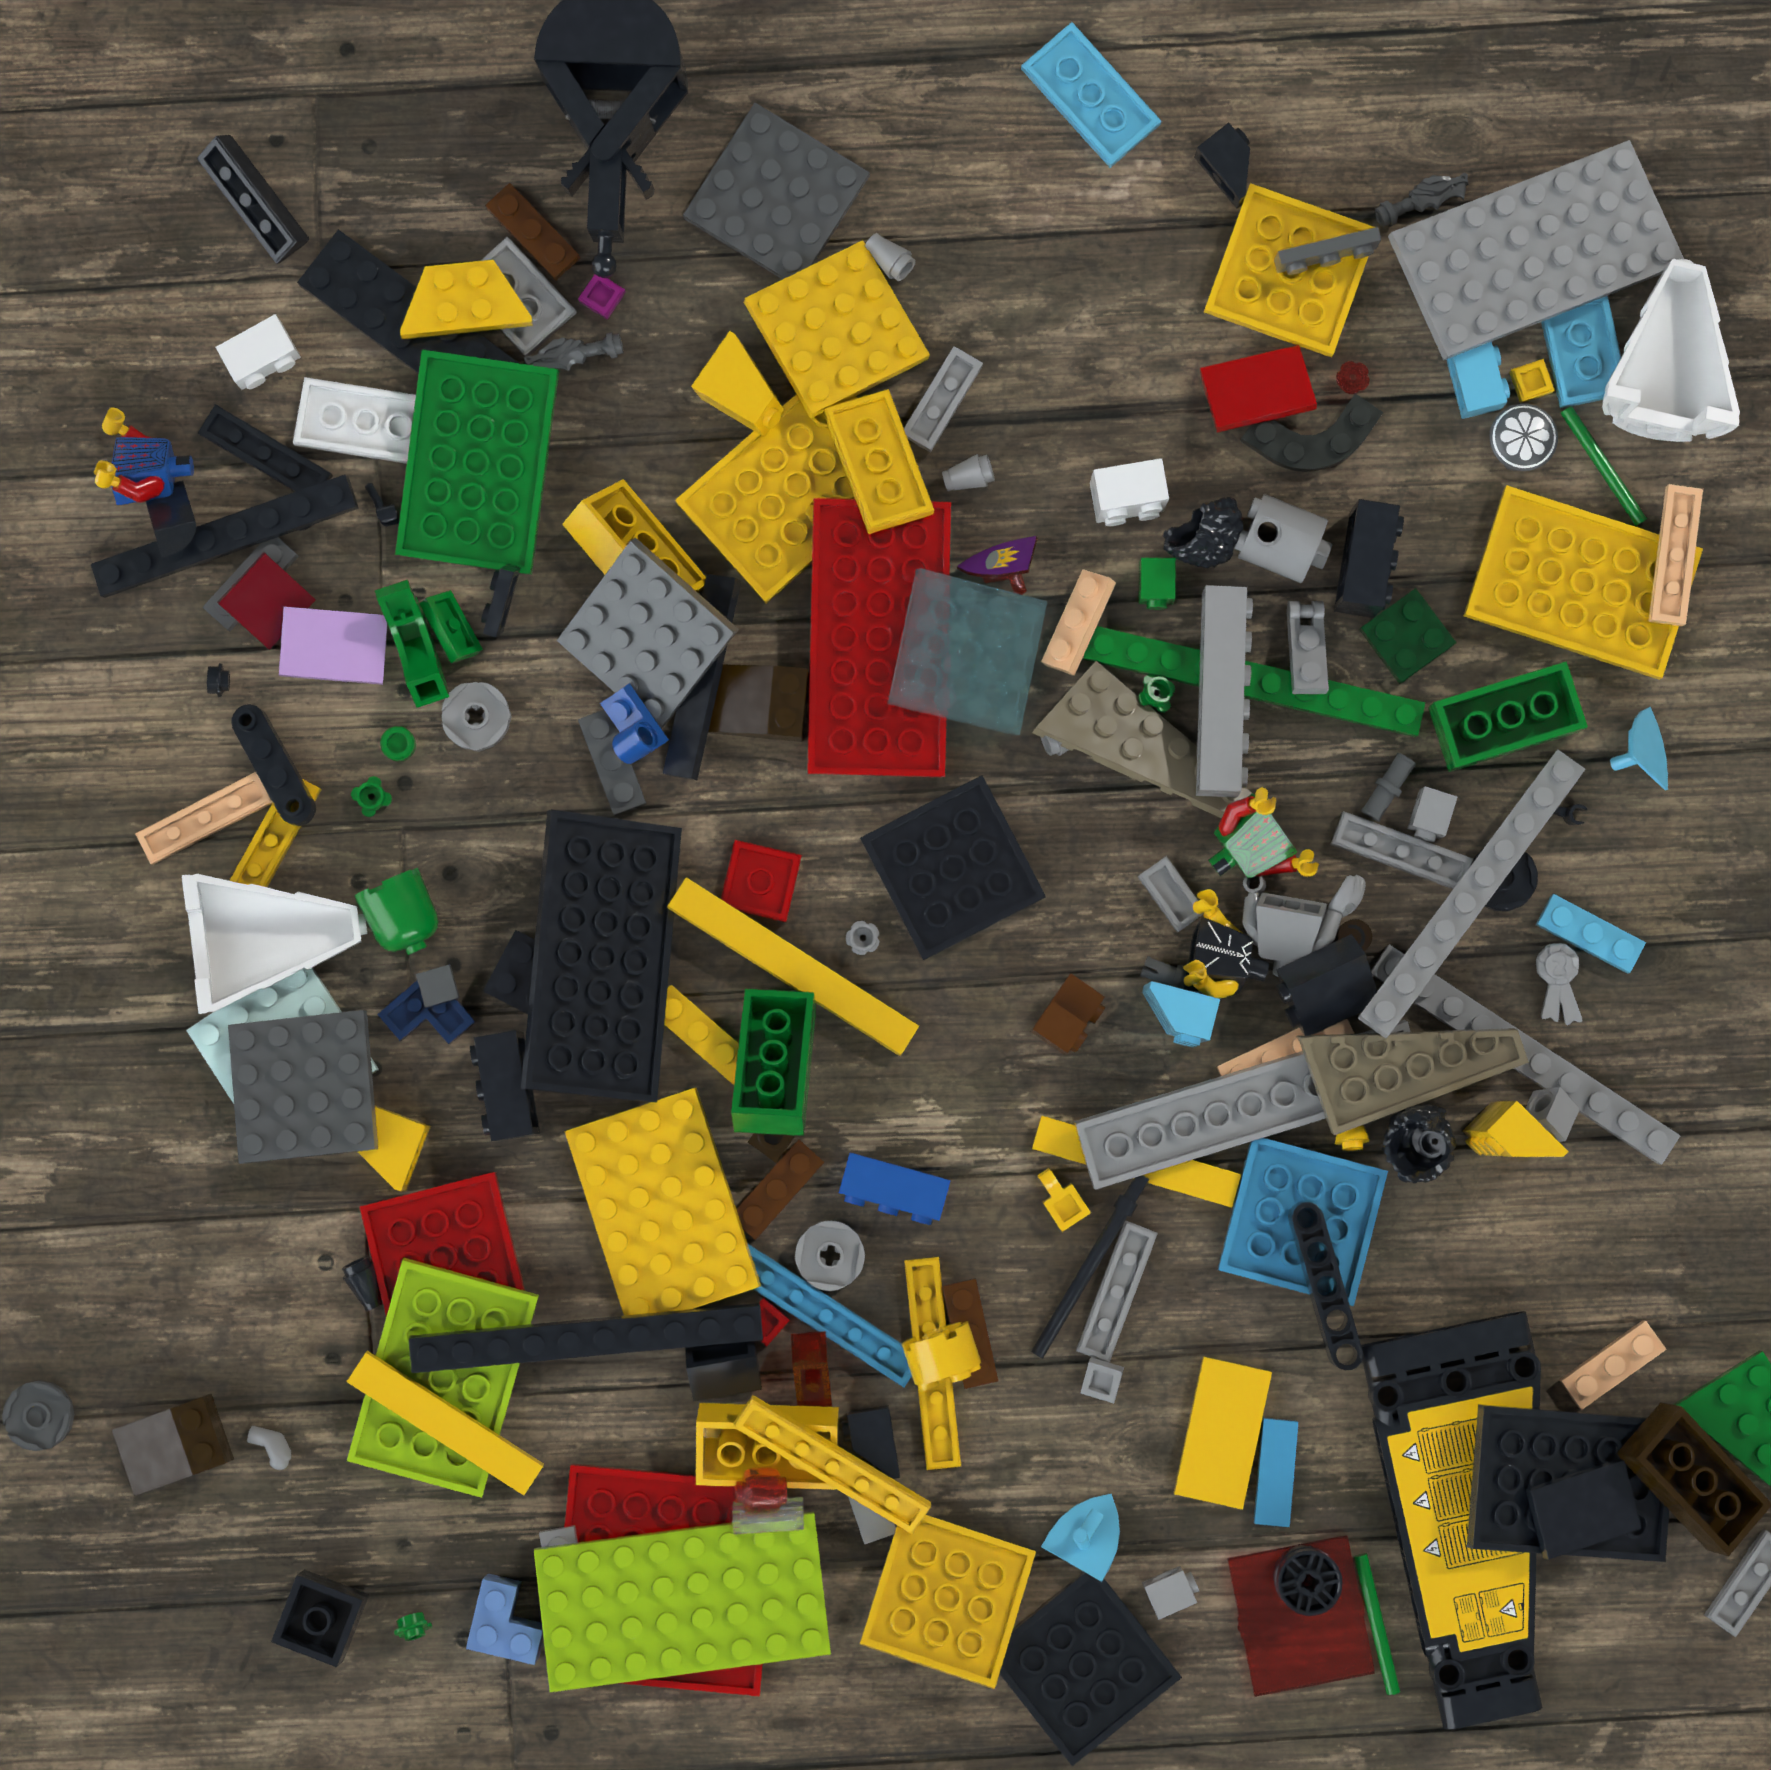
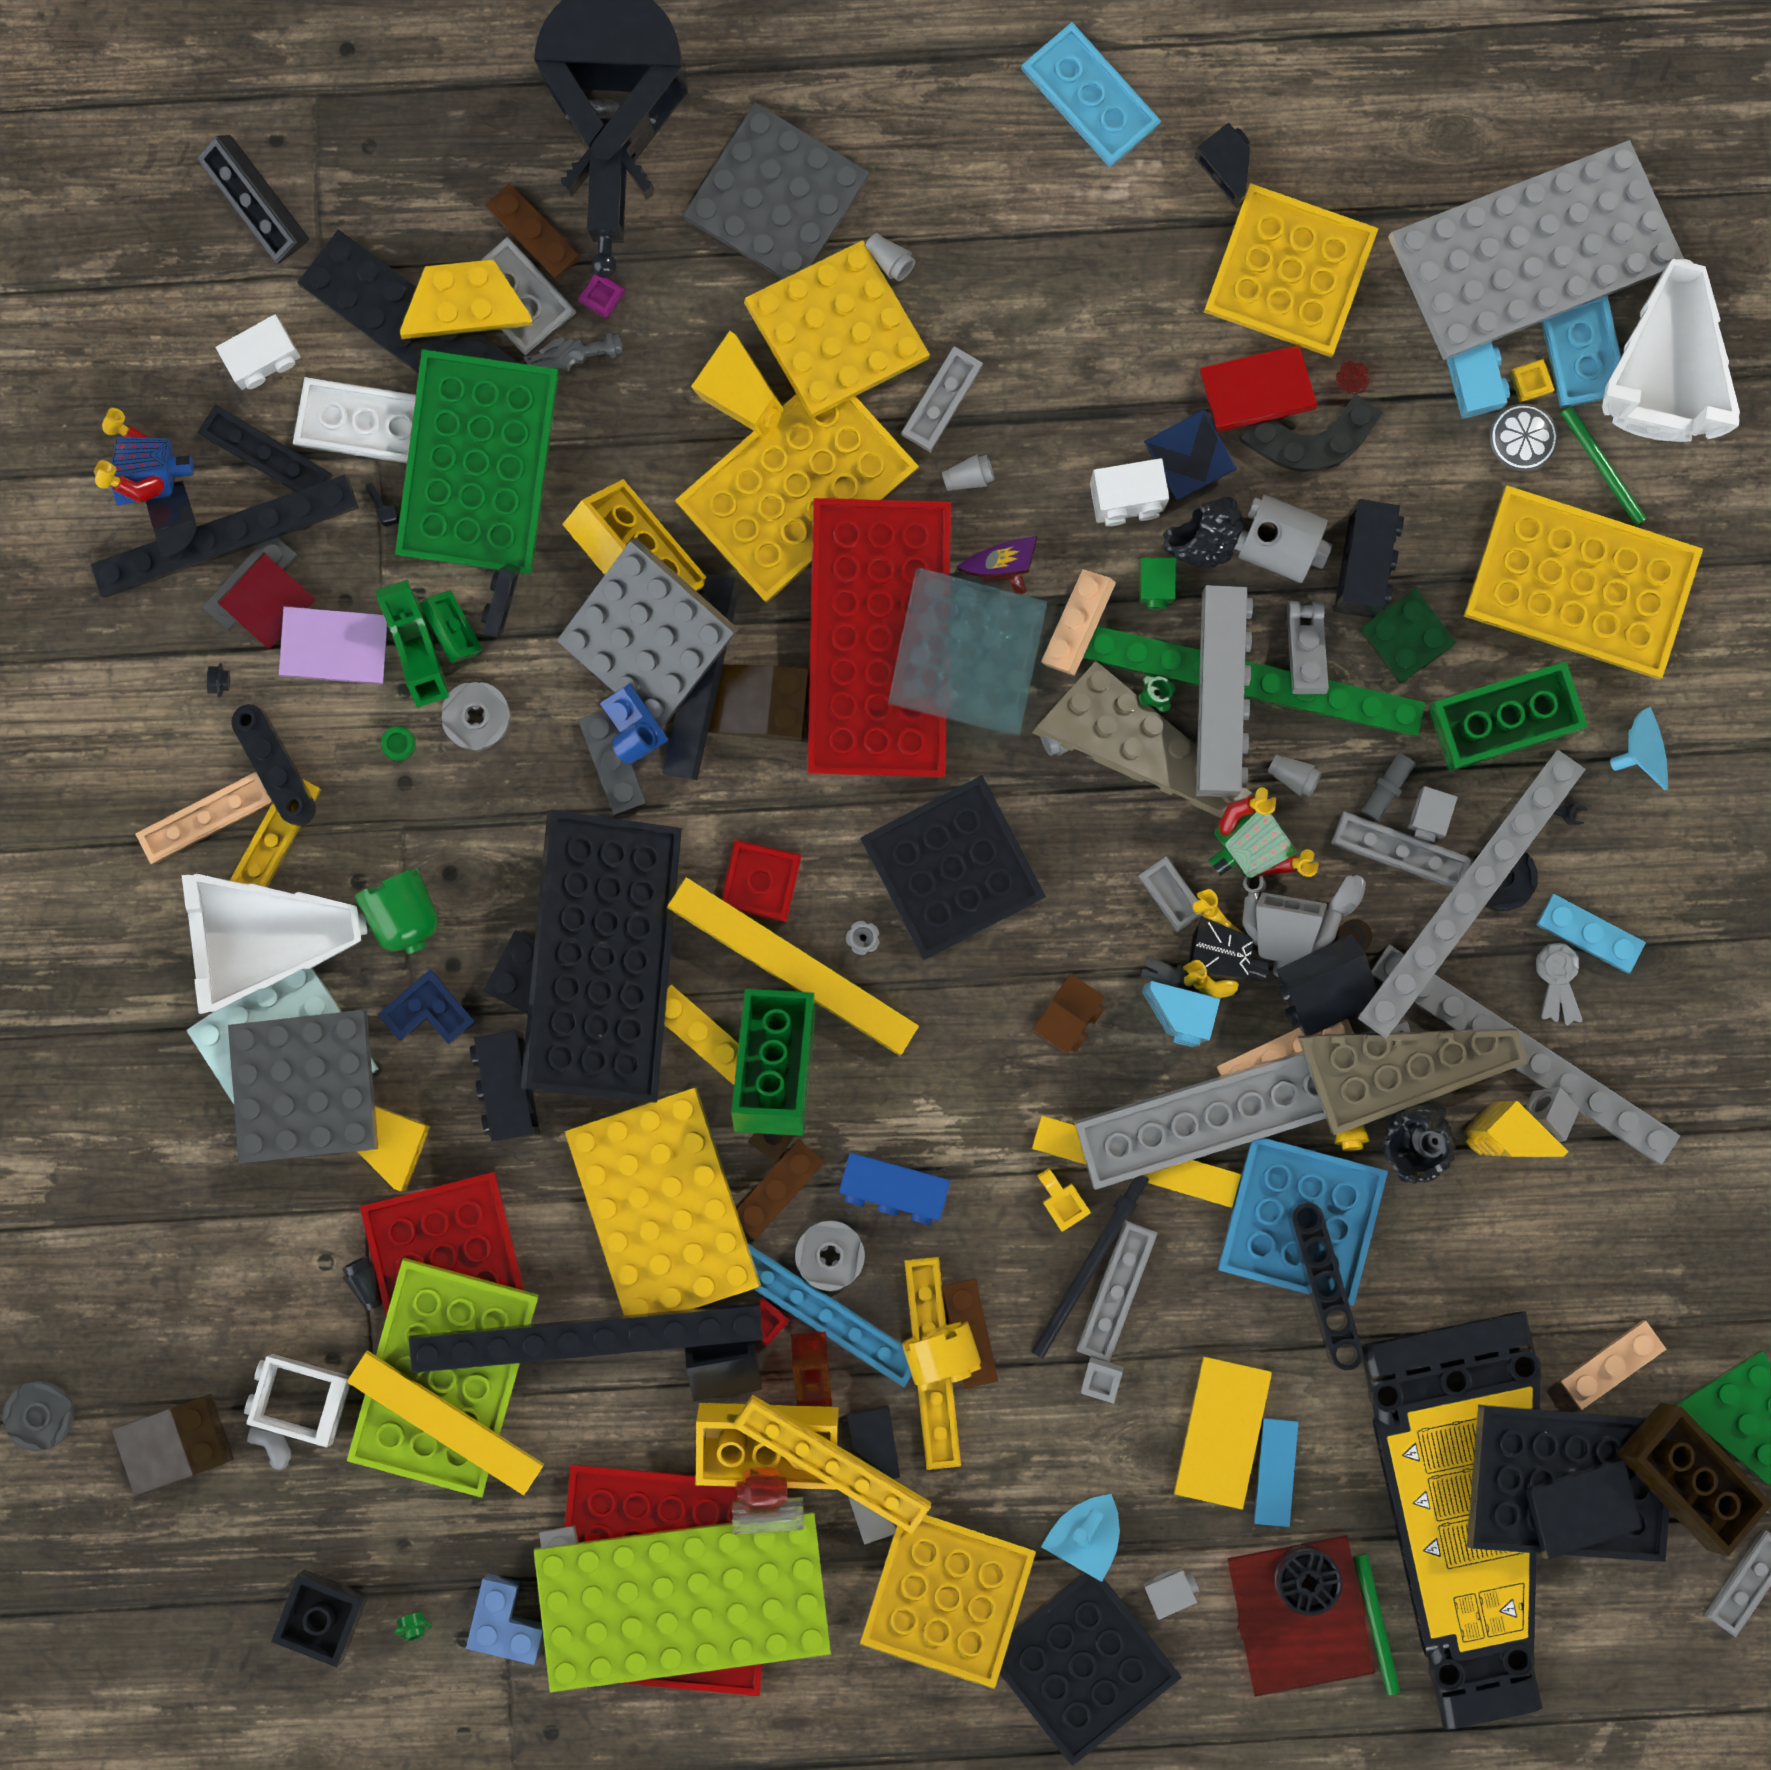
(331, 1413): none -> white window
(362, 793): green plate -> none
(437, 986): dark grey tile -> none
(878, 461): yellow tile -> none
(1191, 455): none -> piece
(1296, 775): none -> light grey cone
(1327, 251): dark grey plate -> none
(1428, 193): dark grey piece -> none
(1675, 555): light nougat plate -> none

